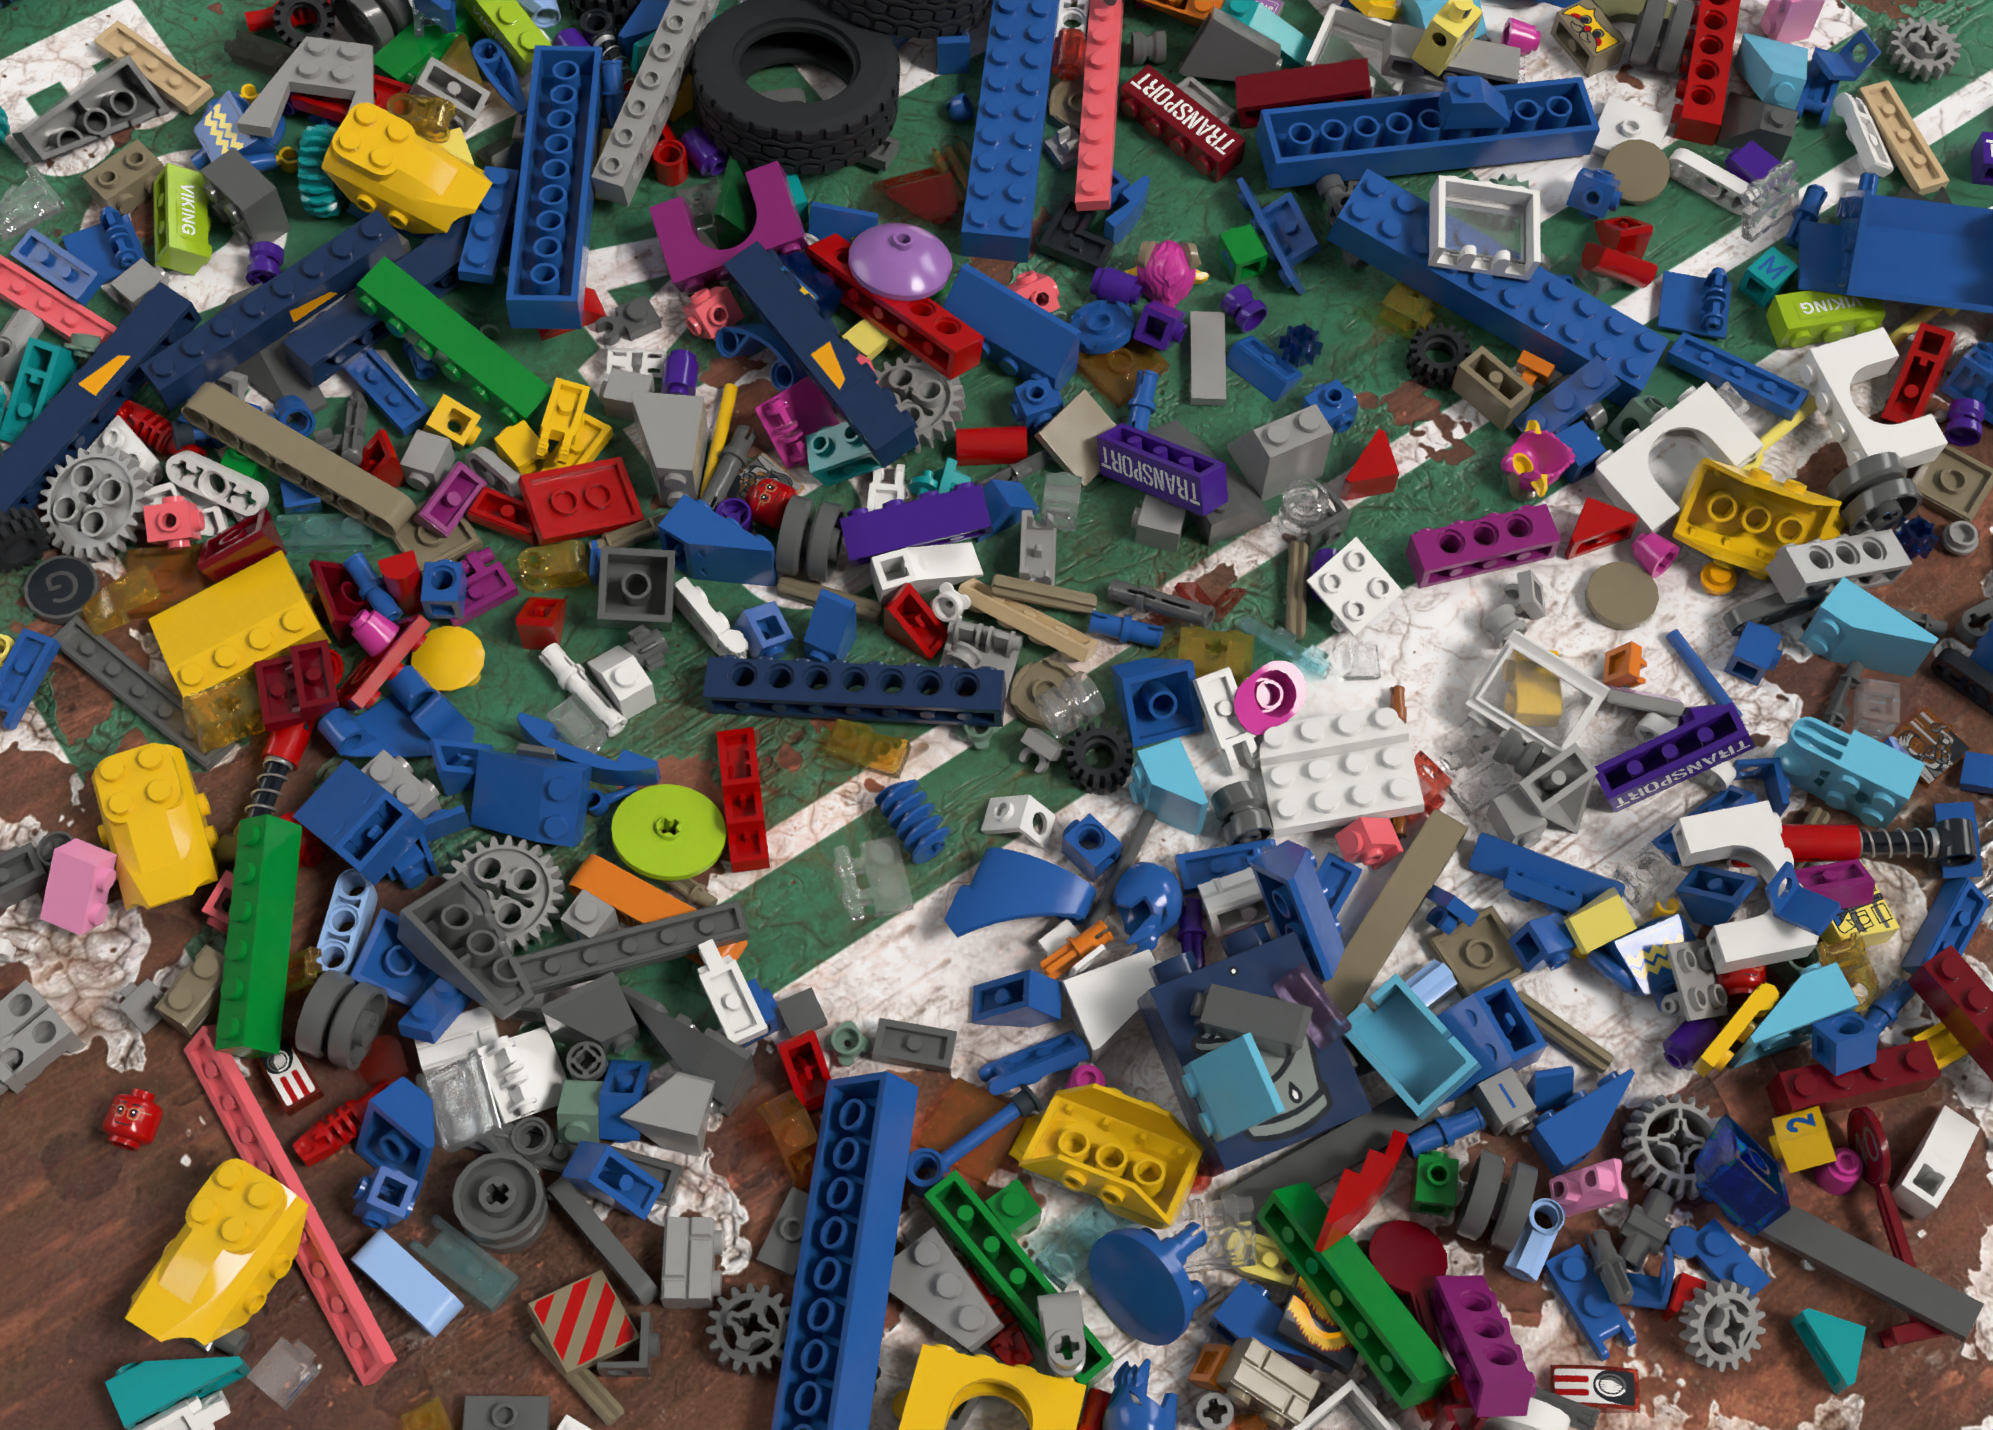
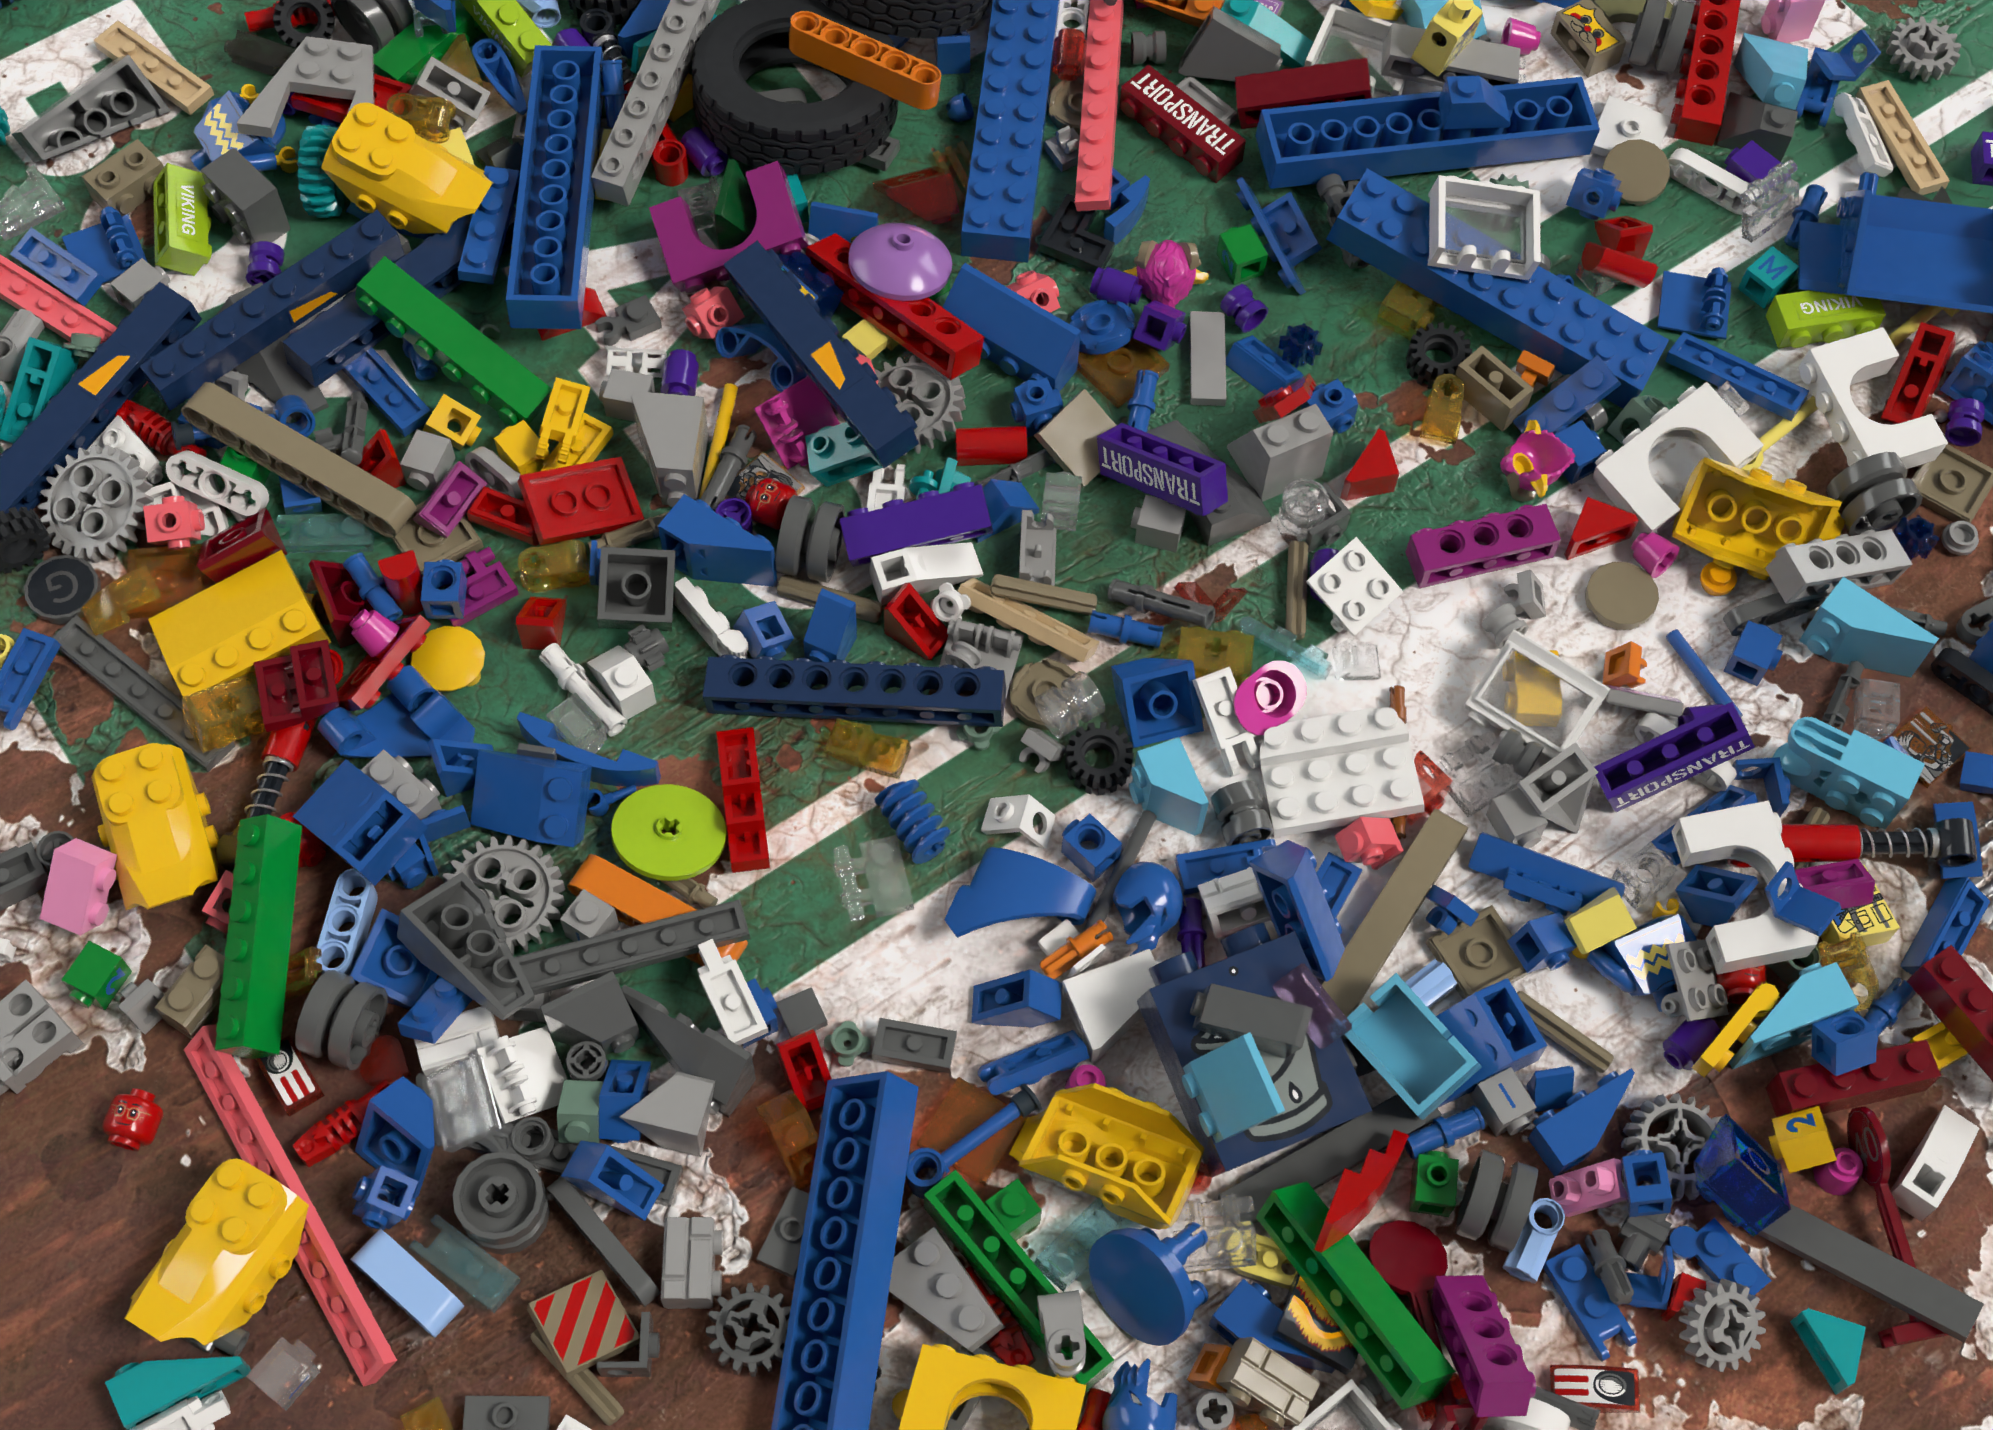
(96, 976): none -> green brick
(864, 60): none -> orange beam
(1284, 400): none -> red wing
(1443, 410): none -> clear yellow piece
(1646, 1199): none -> blue brick

